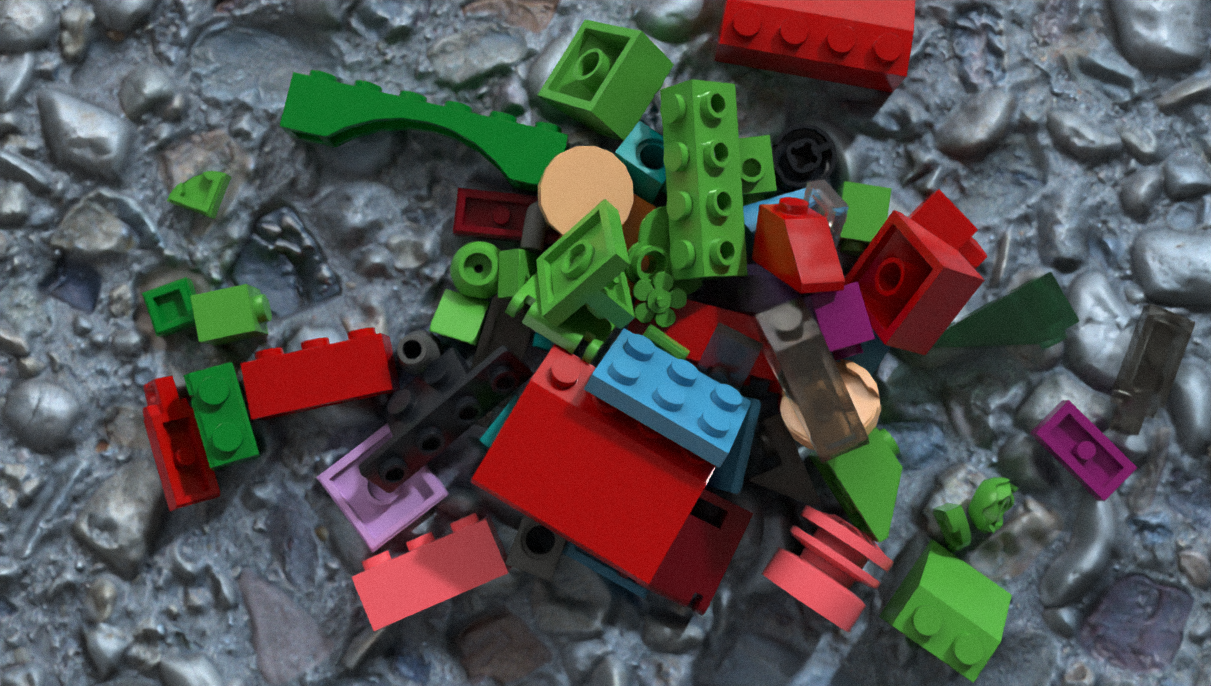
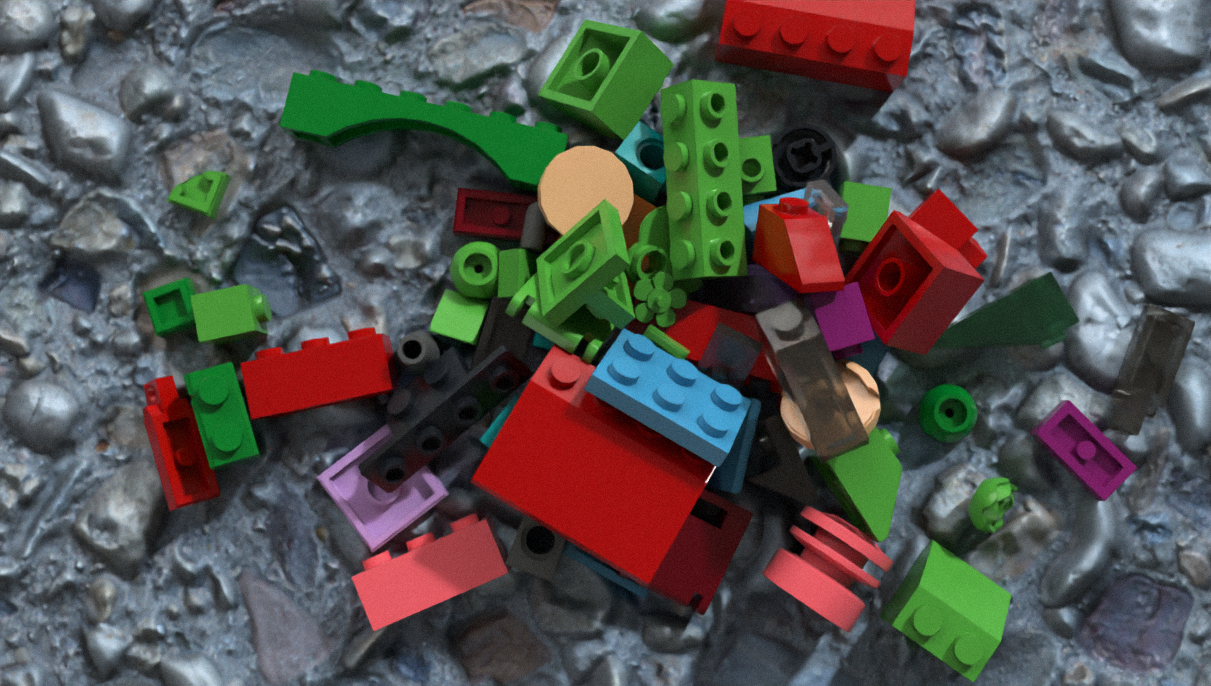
(933, 417): none -> green plate
(953, 525): bright green tile -> none

